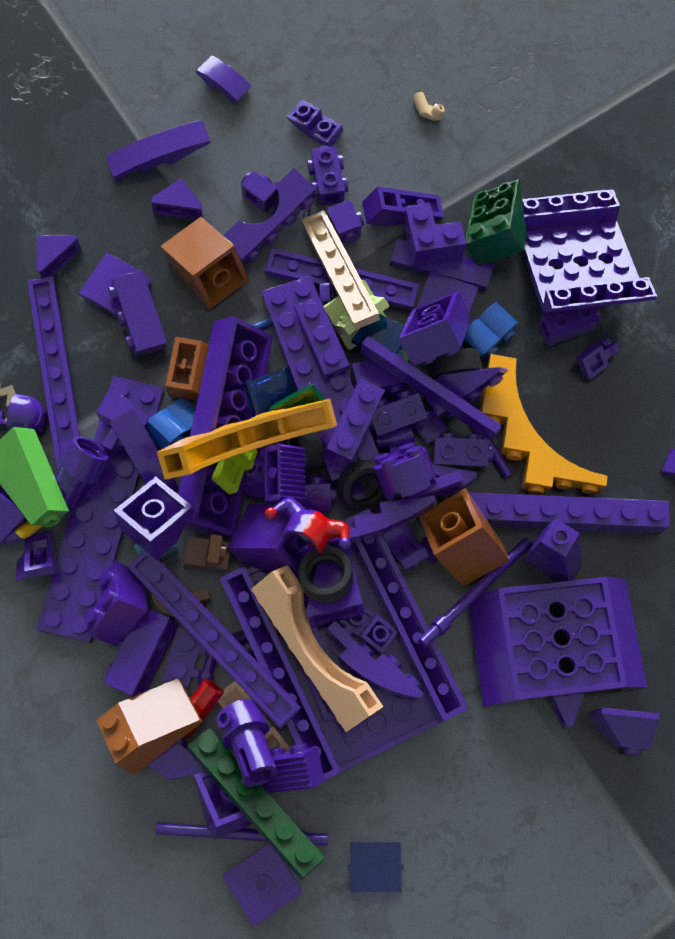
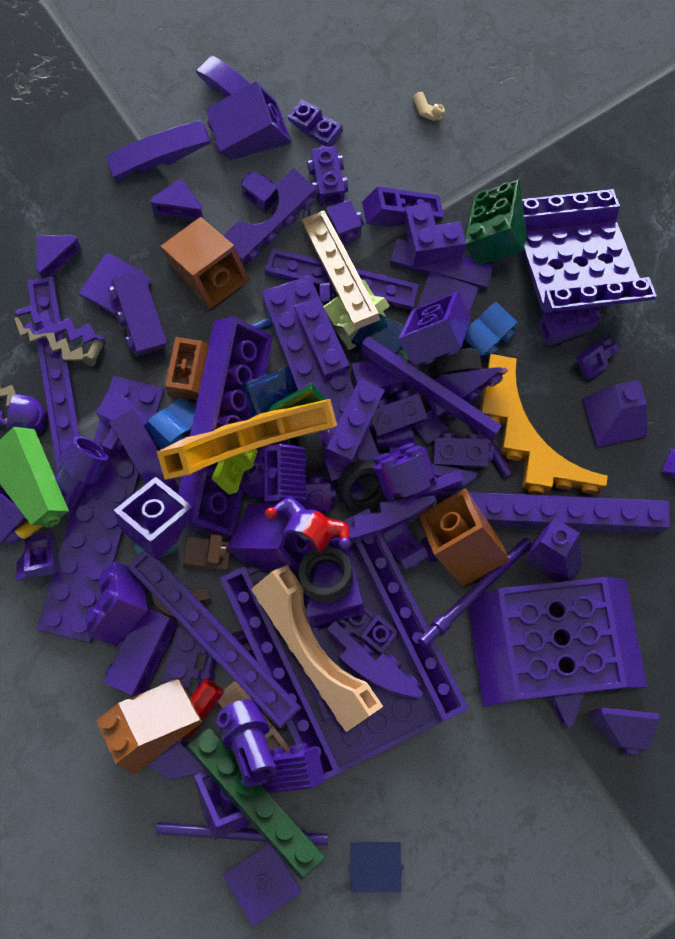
(50, 329): none -> piece
(247, 123): none -> dark purple slope
(617, 413): none -> dark purple slope

